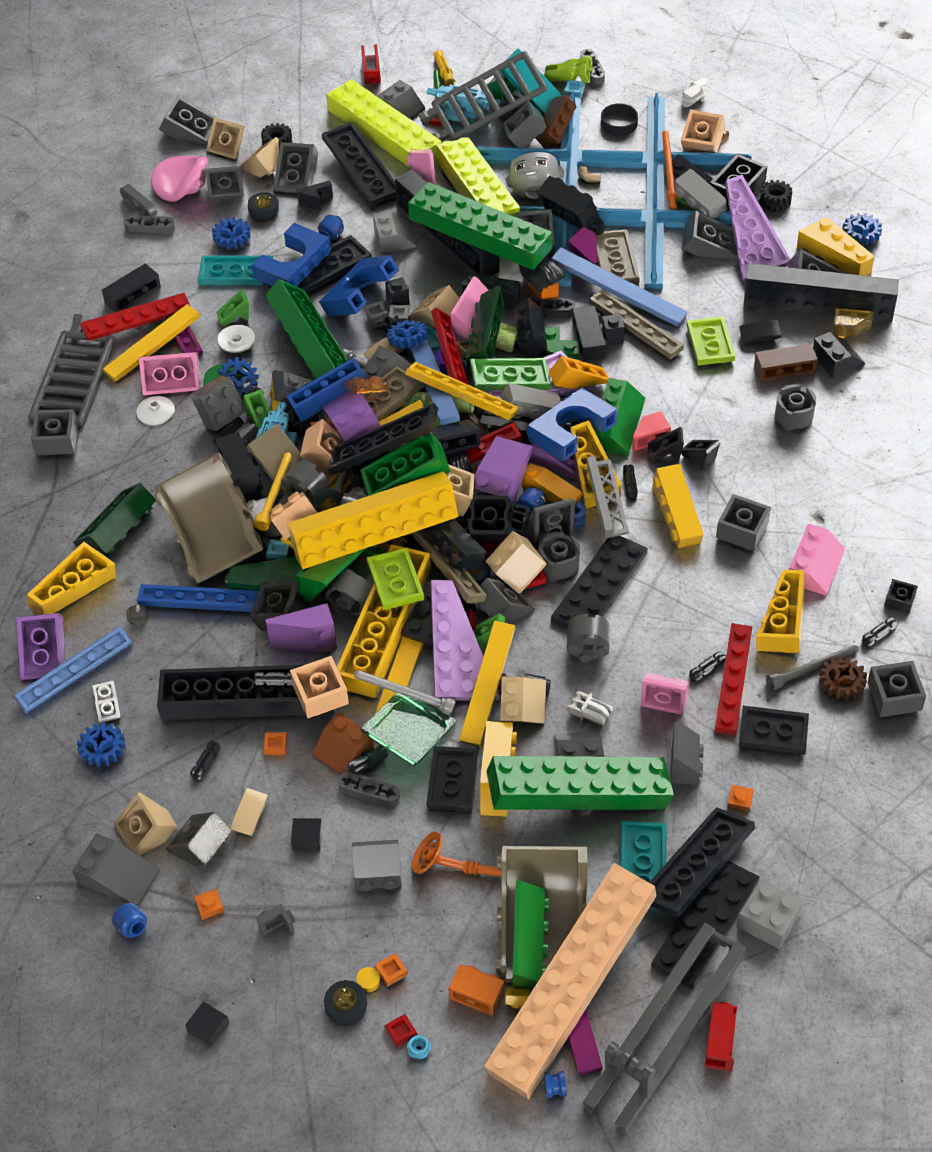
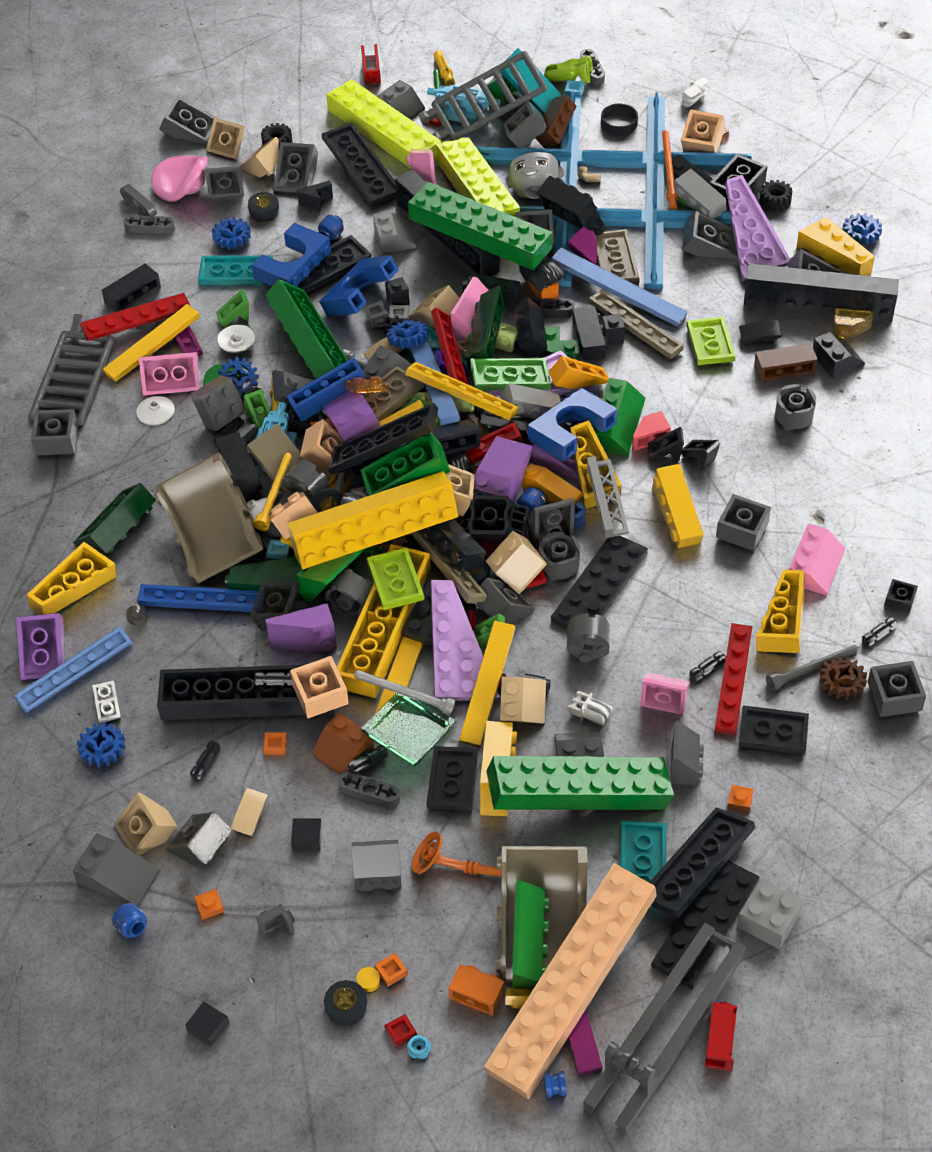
(630, 481): black axle -> none

